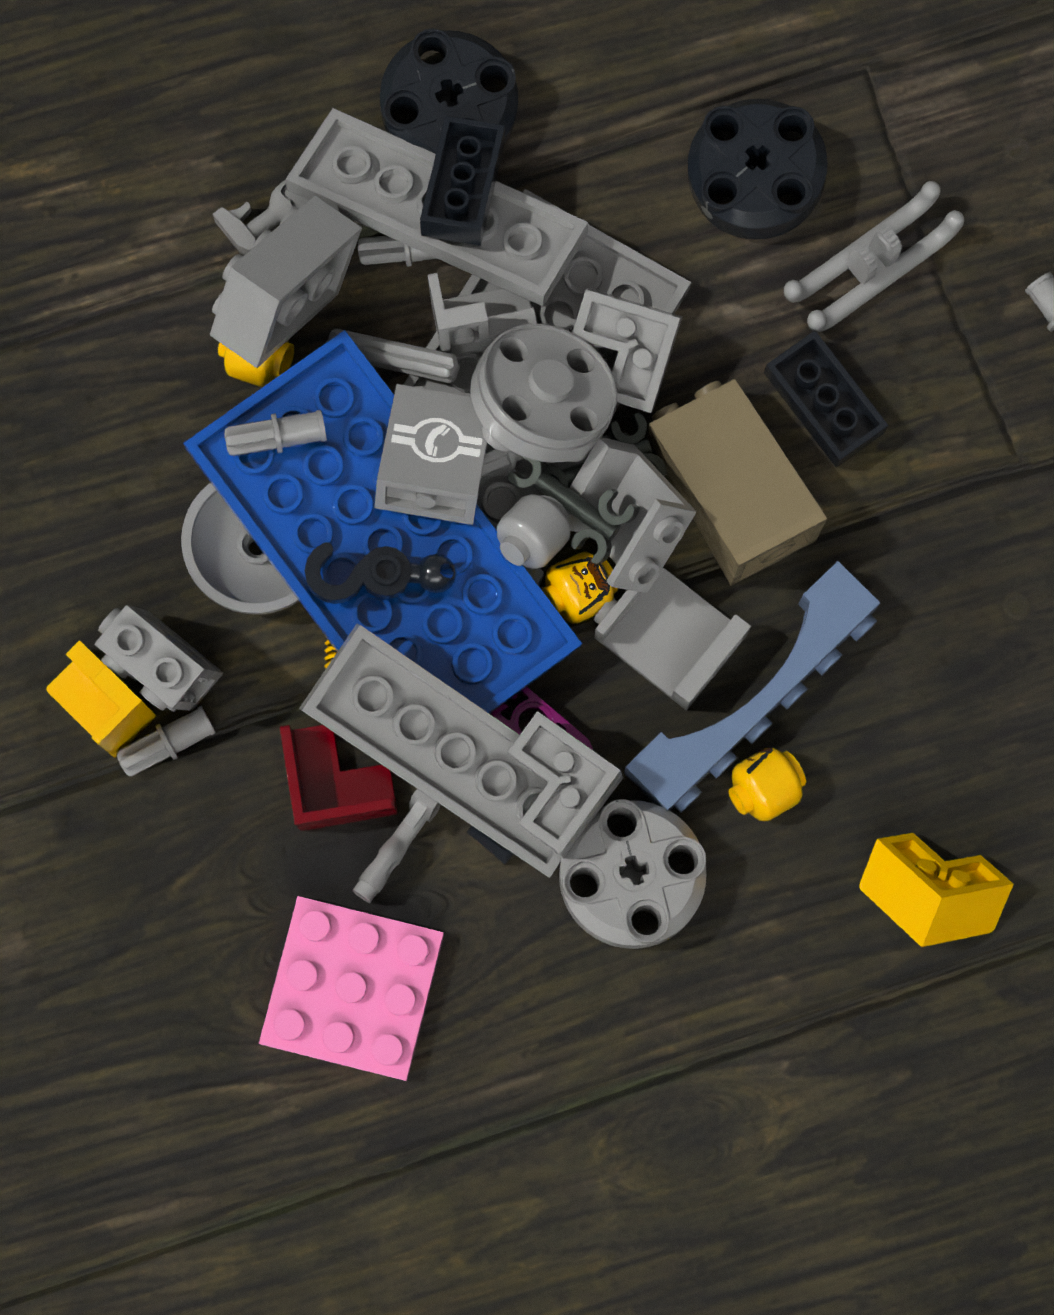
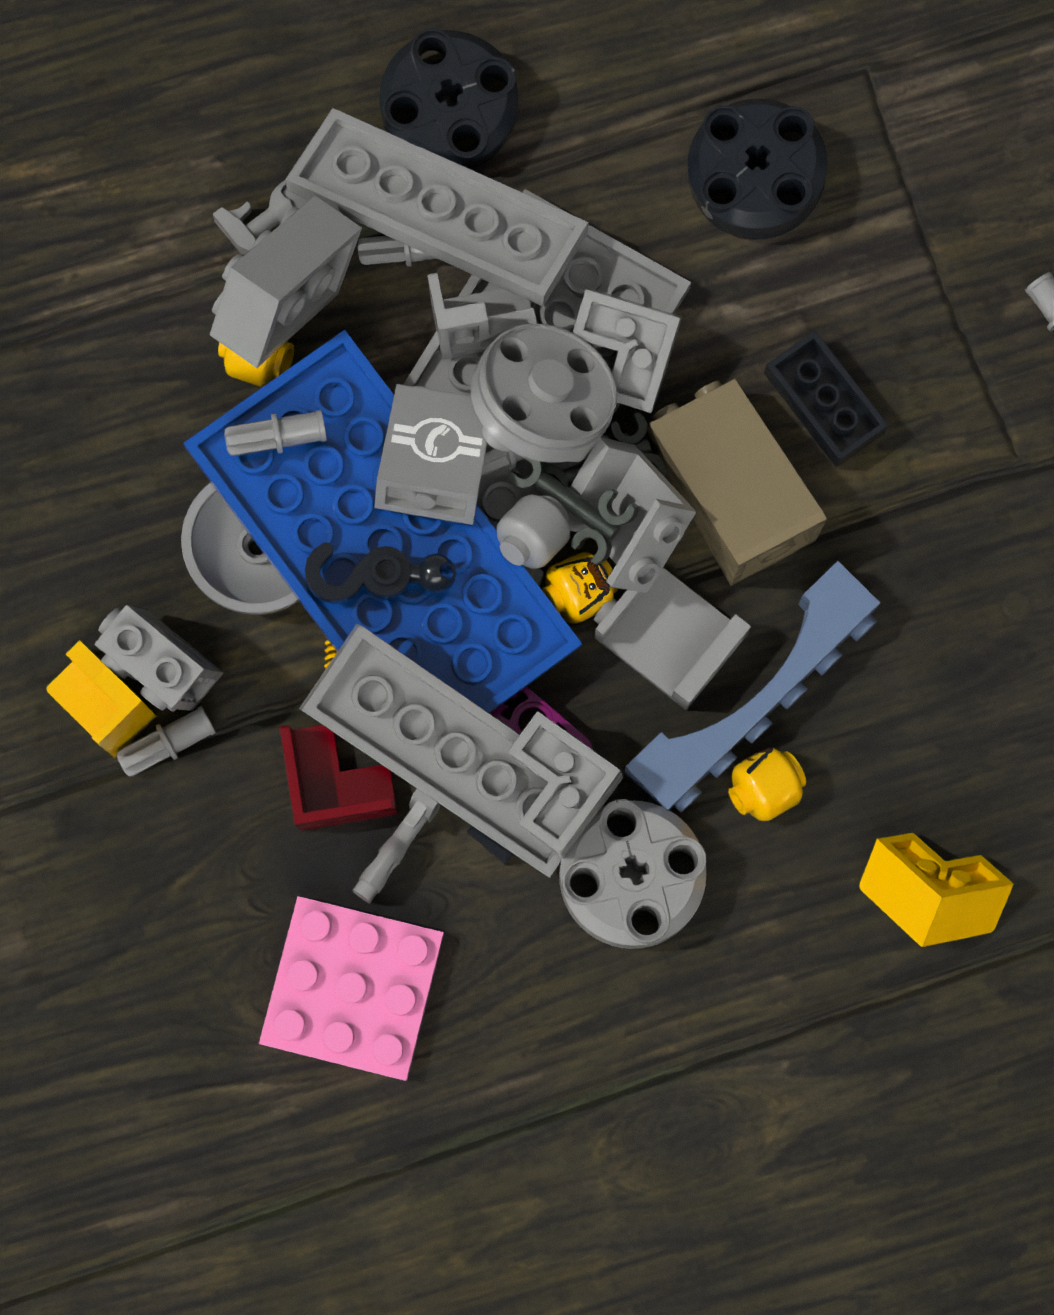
(405, 357): light grey axle -> none
(462, 180): black piece -> none
(875, 259): light grey piece -> none

